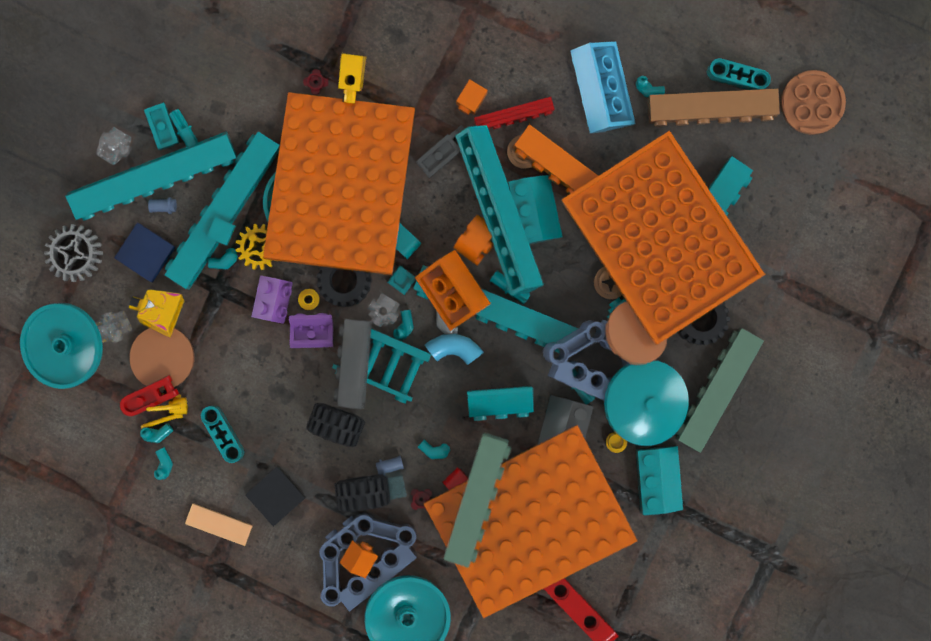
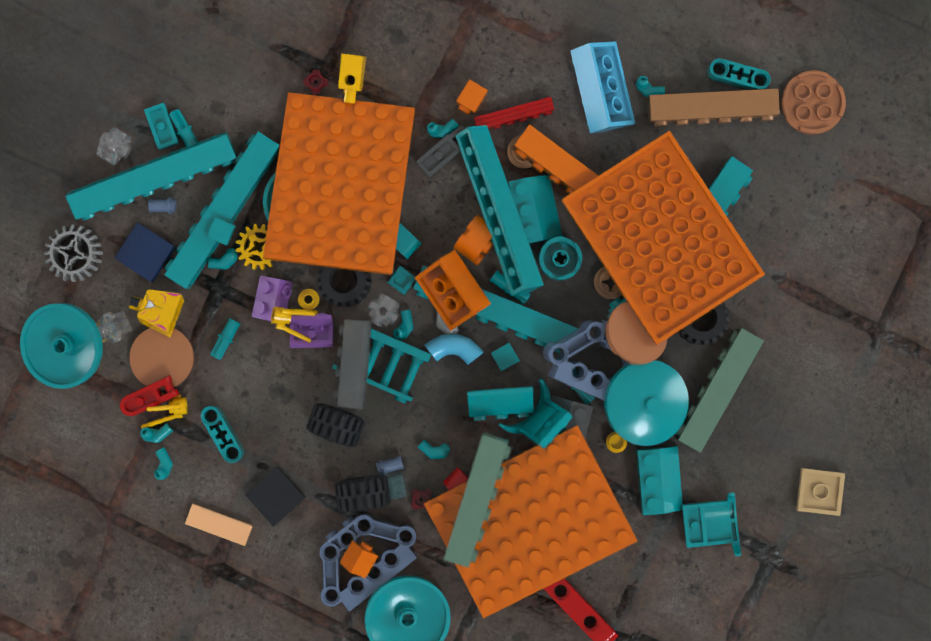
(225, 339): none -> teal axle
(282, 316): none -> yellow plant
(441, 131): none -> teal arm
(505, 356): none -> teal tile
(544, 422): none -> teal piece
(566, 248): none -> teal brick
(712, 523): none -> teal piece
(820, 491): none -> tan plate

